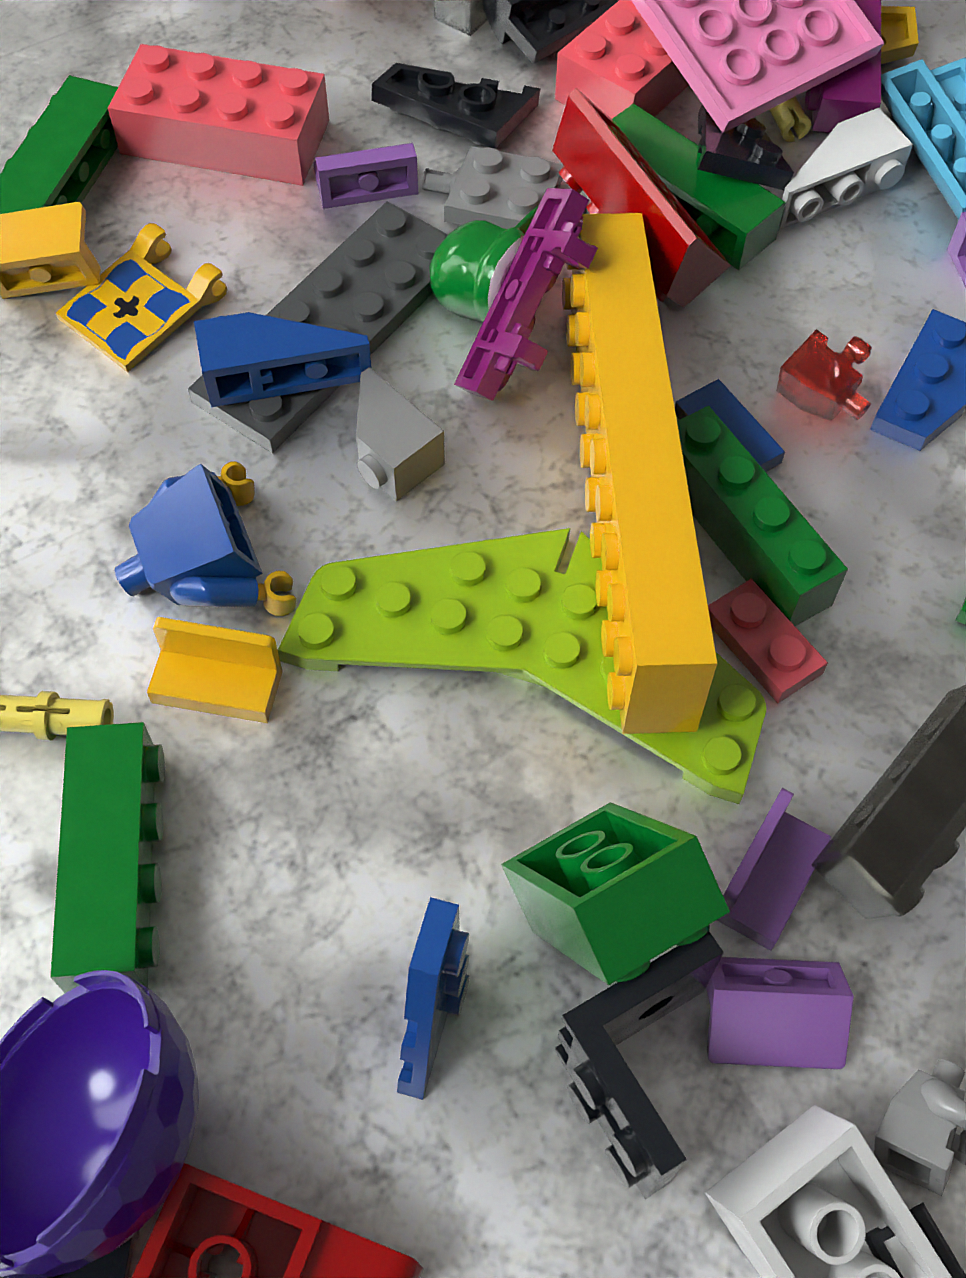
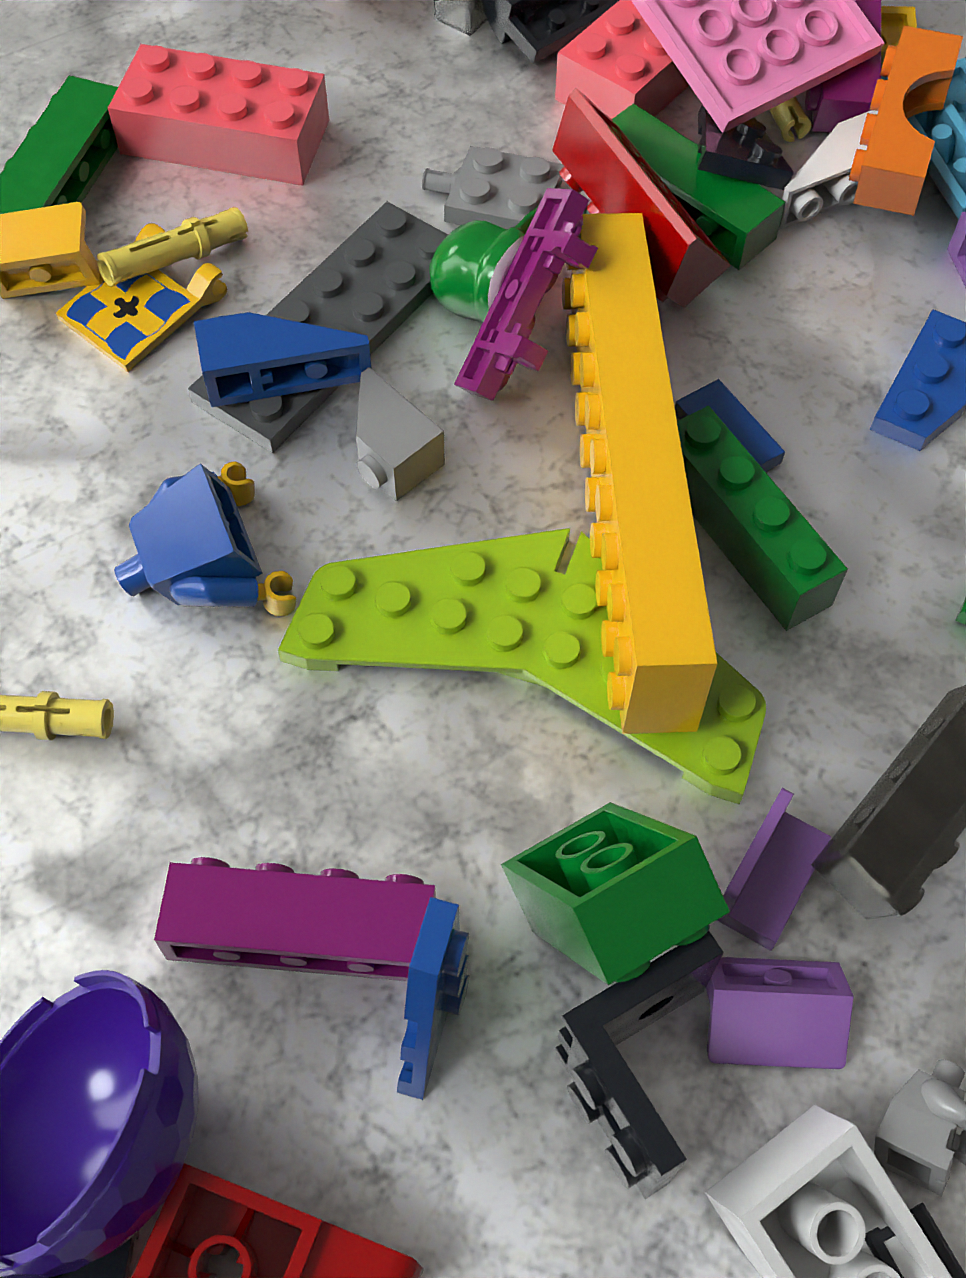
(107, 854): green brick -> none
(191, 239): none -> light yellow pin
(215, 670): yellow panel -> none
(291, 919): none -> magenta brick
(367, 175): medium lavender panel -> none
(468, 110): black wing -> none
(765, 641): coral plate -> none
(824, 379): clear red piece -> none
(897, 154): none -> orange arch

